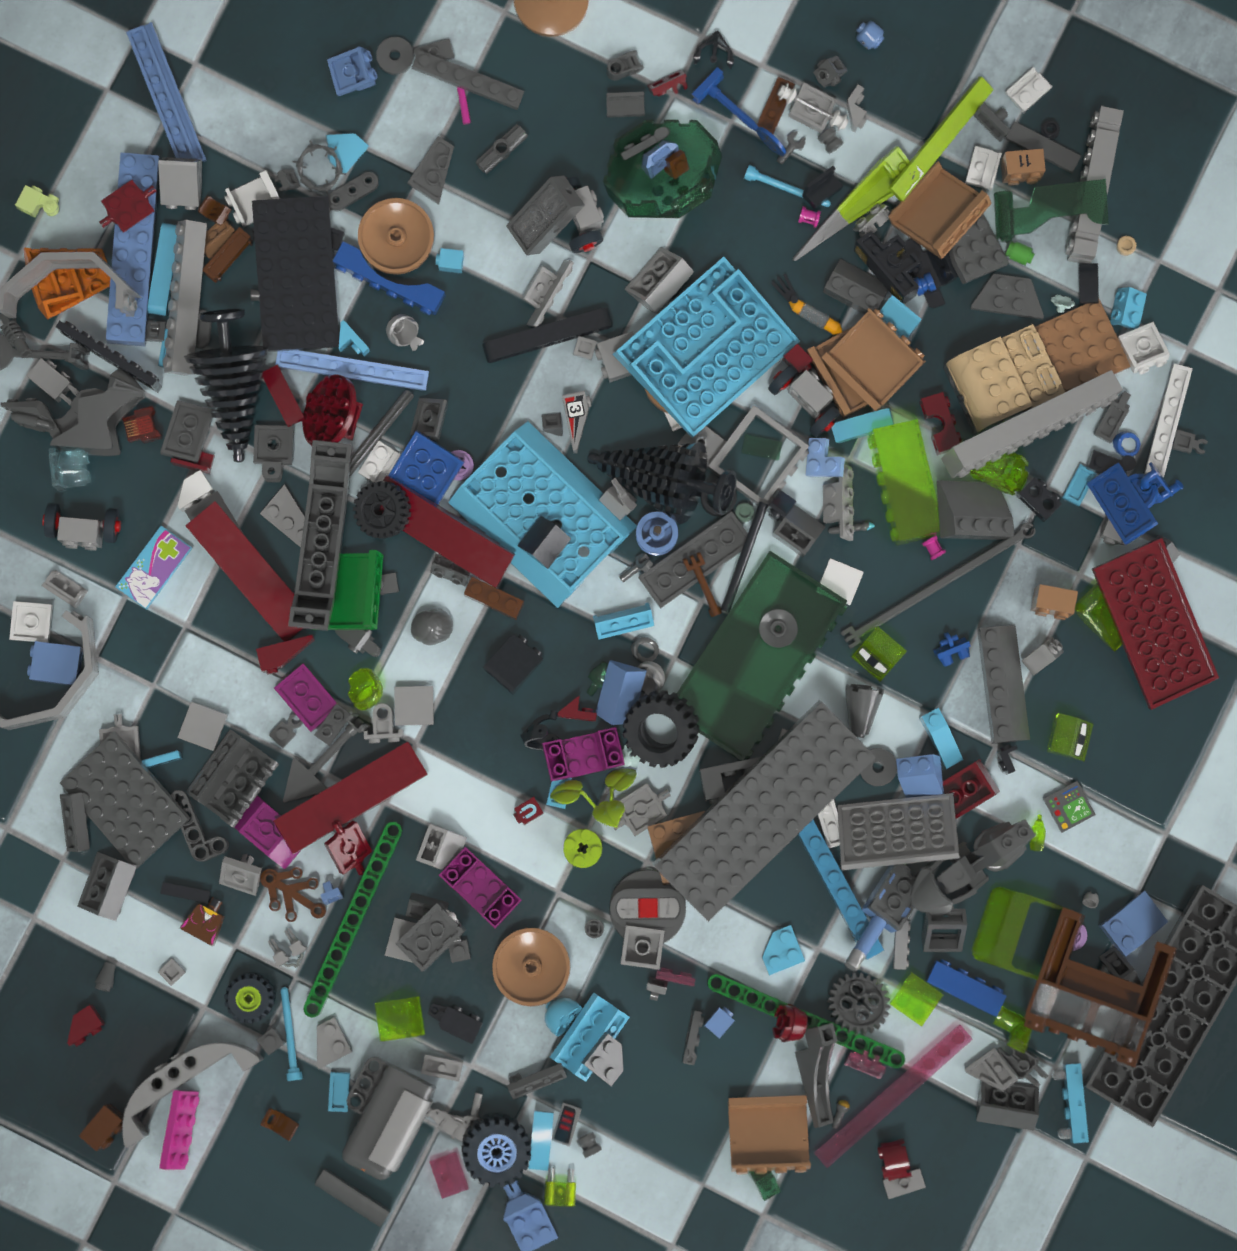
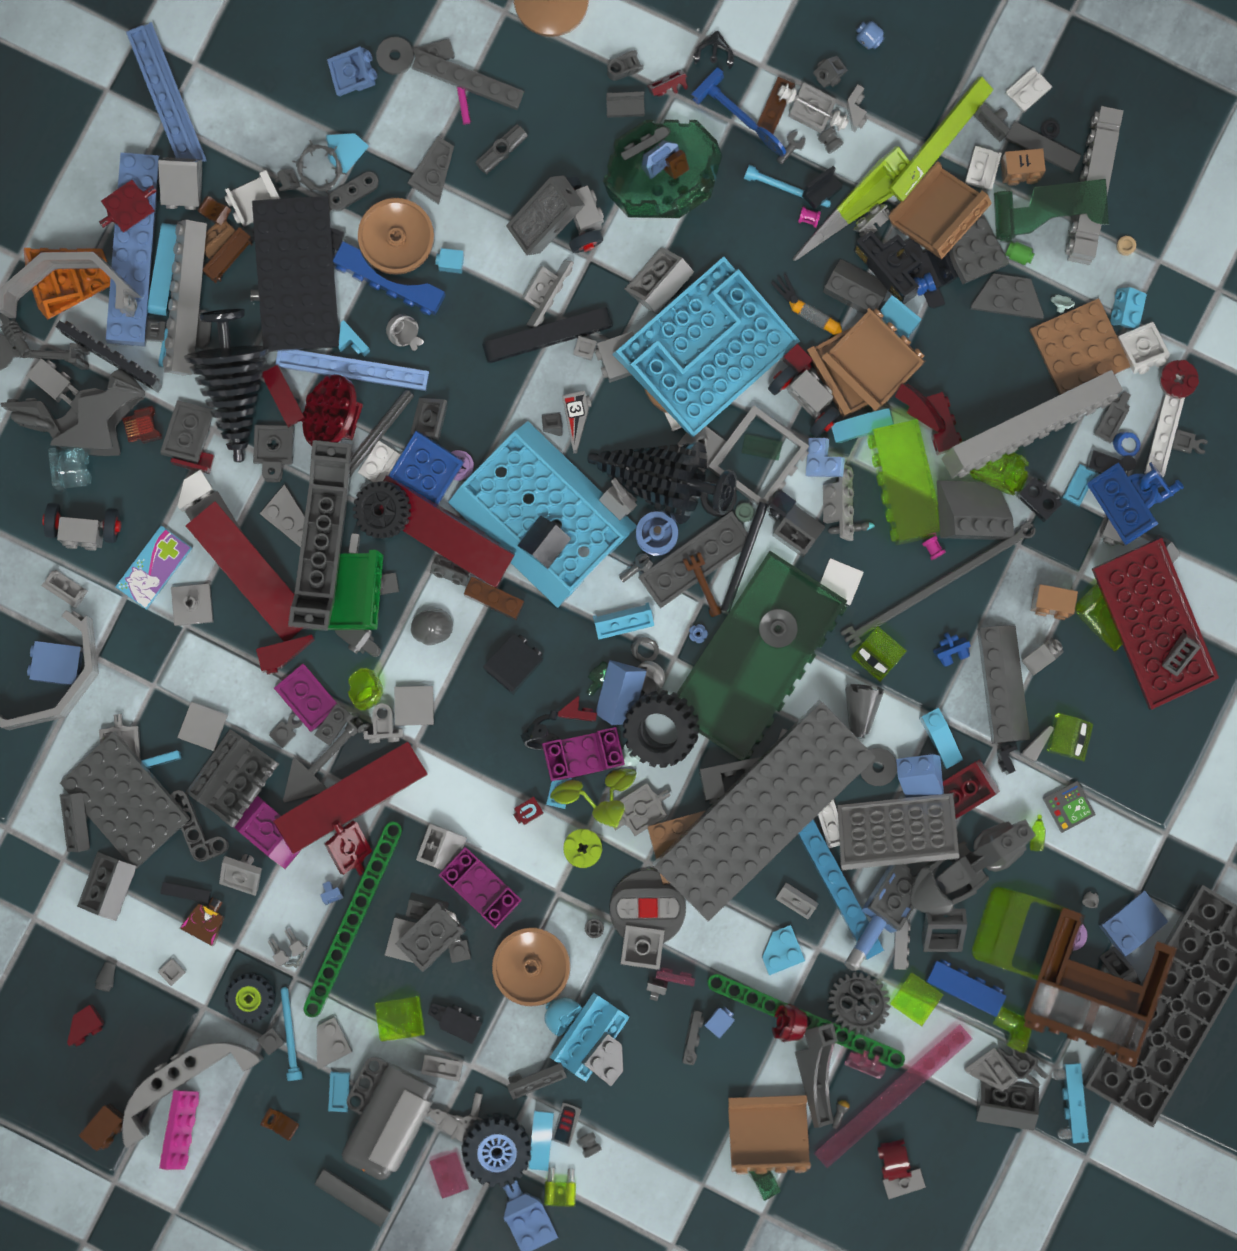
(31, 622): white plate -> none
(32, 200): yellowish green brick -> none
(192, 604): none -> light grey tile
(290, 892): reddish brown plant -> none
(354, 543): none -> light grey tile
(698, 638): none -> medium blue plate
(797, 901): none -> light grey plate
(920, 407): none -> dark red slope
(1003, 379): tan piece -> none
(1034, 749): none -> light grey slope
(1088, 283): black slope -> none
(1180, 368): none -> dark red plate
(1180, 644): none -> dark grey slope

